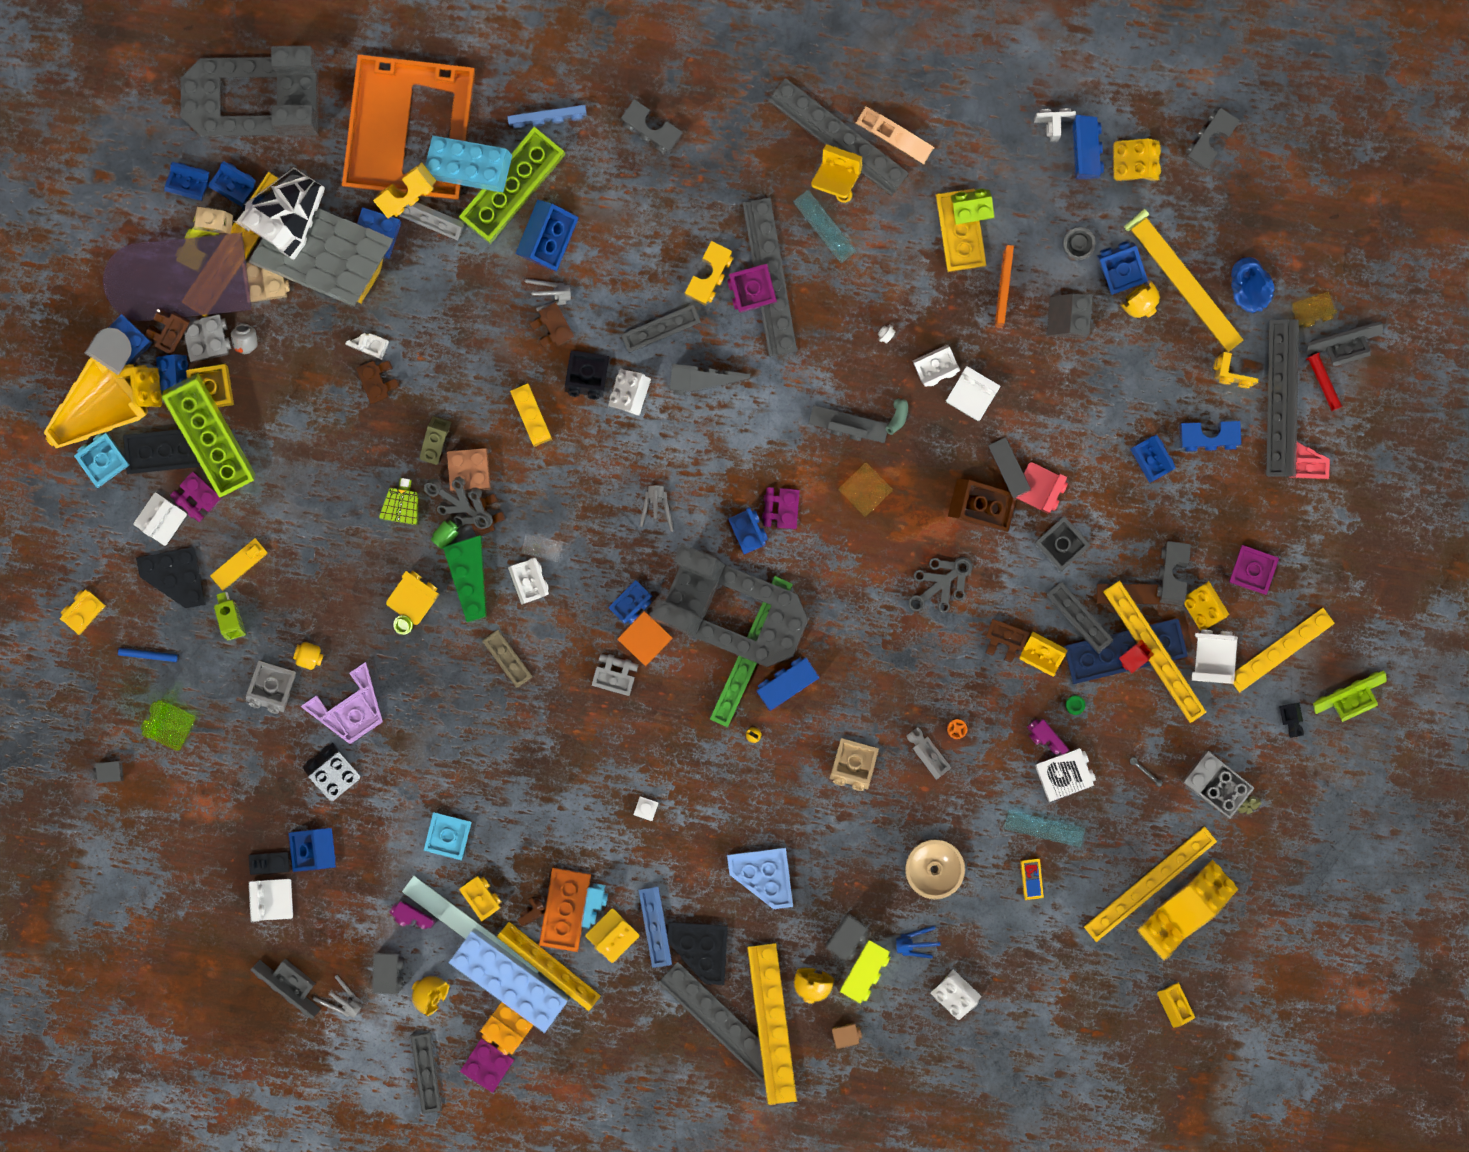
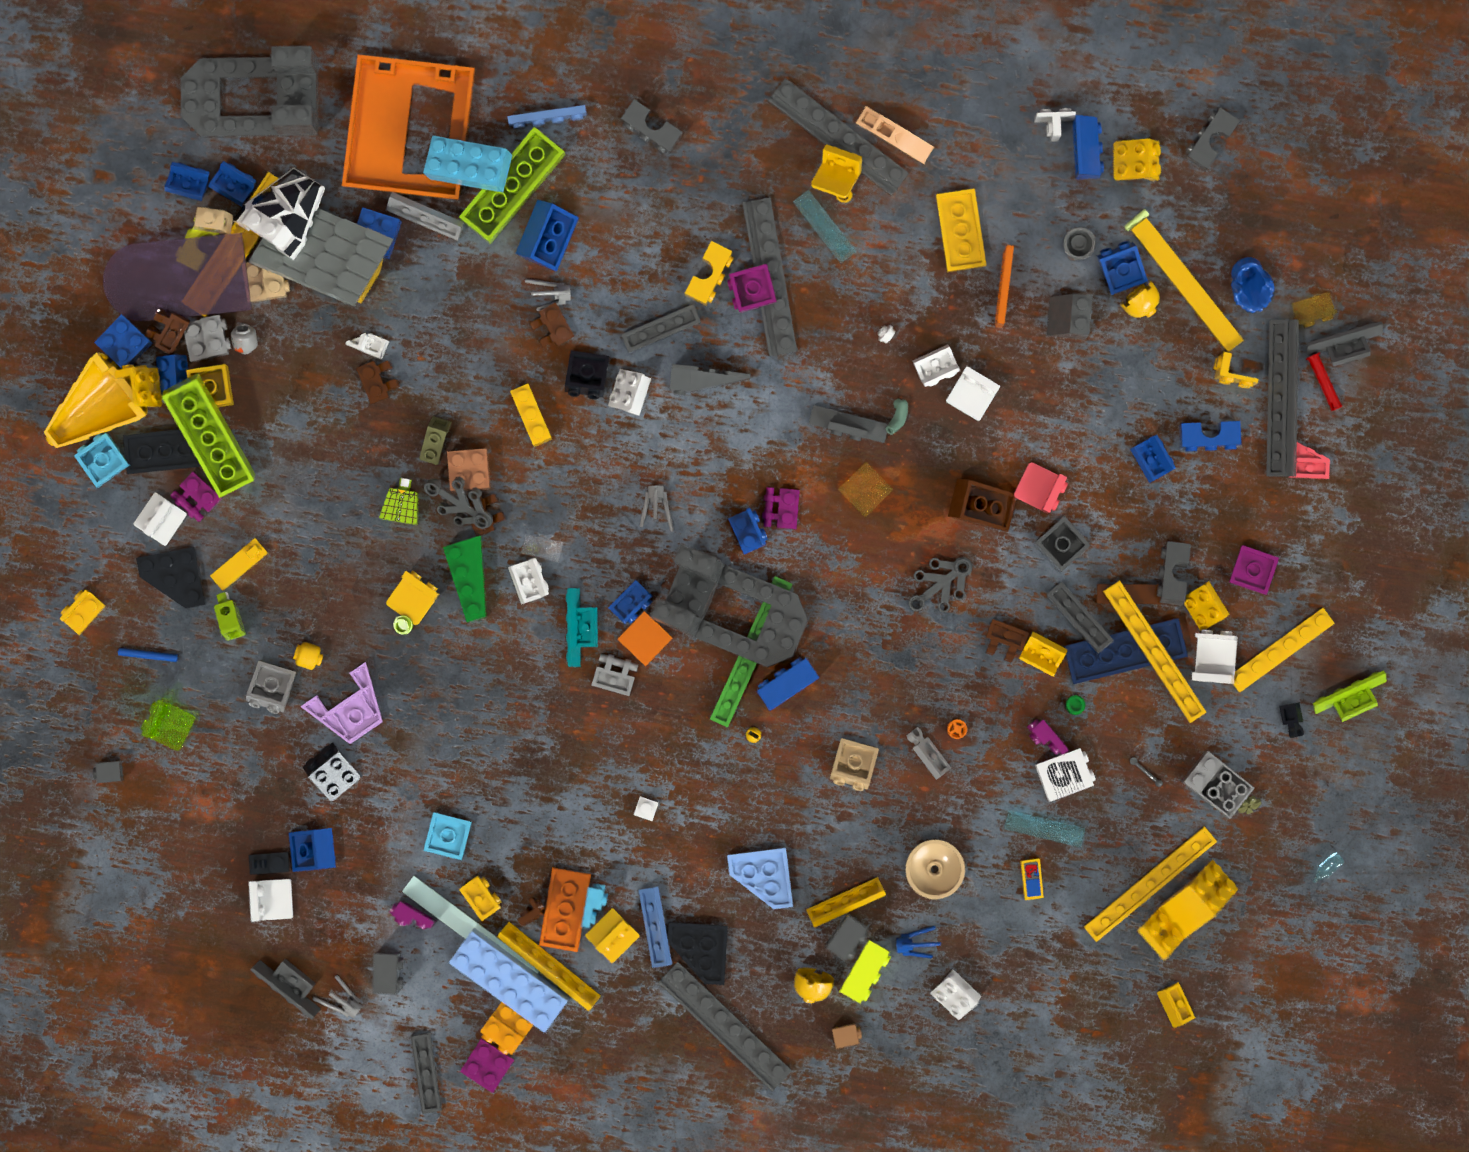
(110, 349): light grey tile -> none
(392, 200): yellow arch -> none
(428, 993): yellow cylinder -> none
(445, 534): bright green brick -> none
(507, 658): dark tan tile -> none
(581, 627): none -> teal bracket
(771, 1024): yellow plate -> none
(846, 902): none -> yellow plate
(972, 206): lime bracket -> none
(1009, 468): dark grey tile -> none
(1136, 656): red brick -> none
(1329, 867): none -> clear light blue piece

